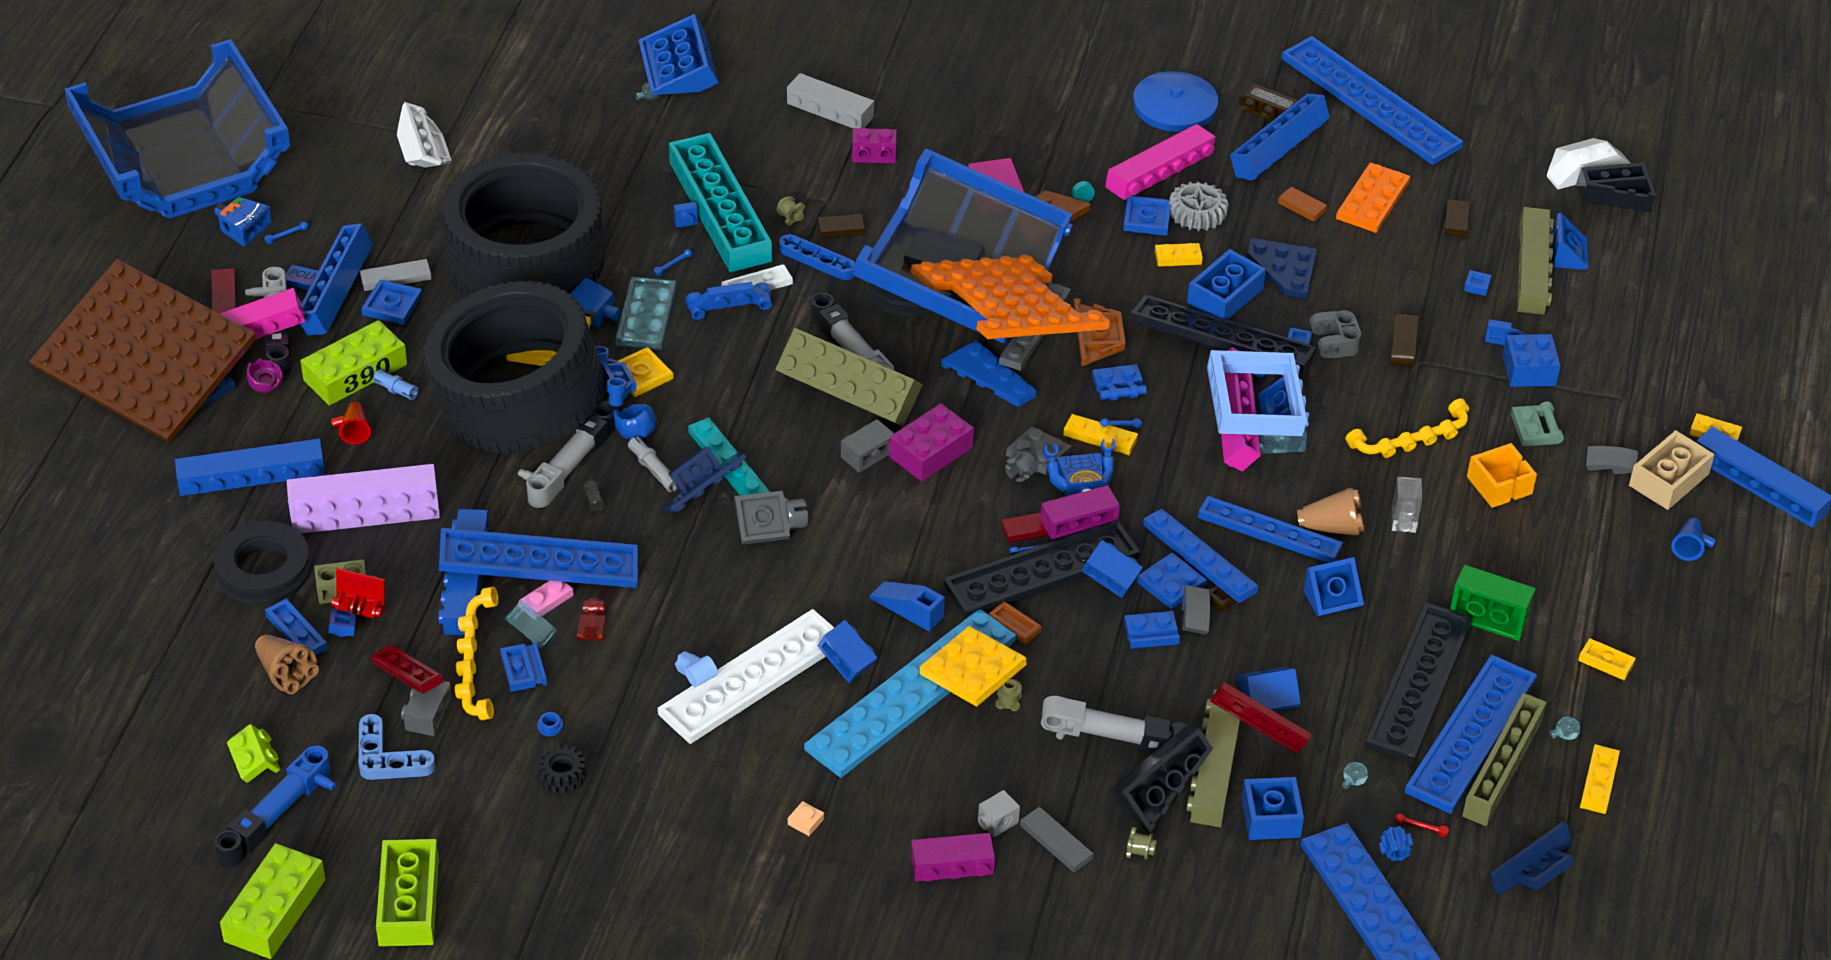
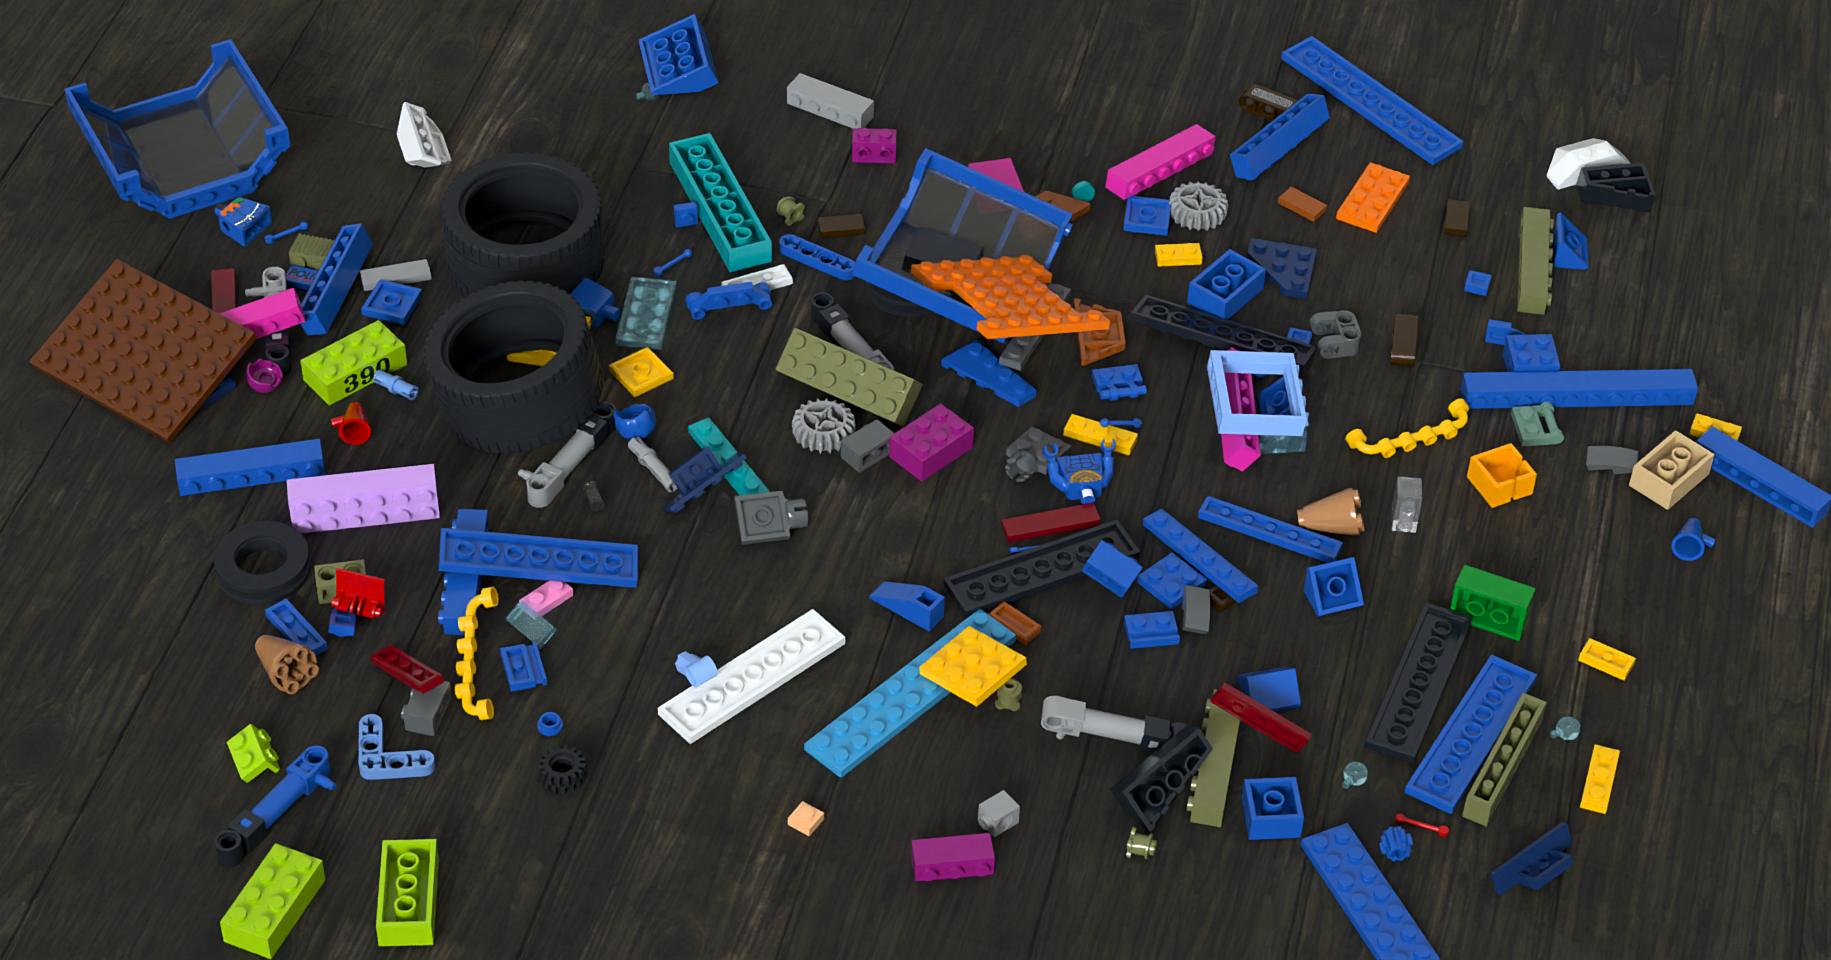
(309, 251): none -> olive brick
(592, 625): clear red plate -> none
(618, 377): blue plate -> none
(822, 425): none -> light grey gear
(847, 651): blue brick -> none
(1056, 839): dark grey tile -> none
(1079, 512): magenta brick -> none
(1175, 101): blue dish -> none
(1579, 388): none -> blue brick

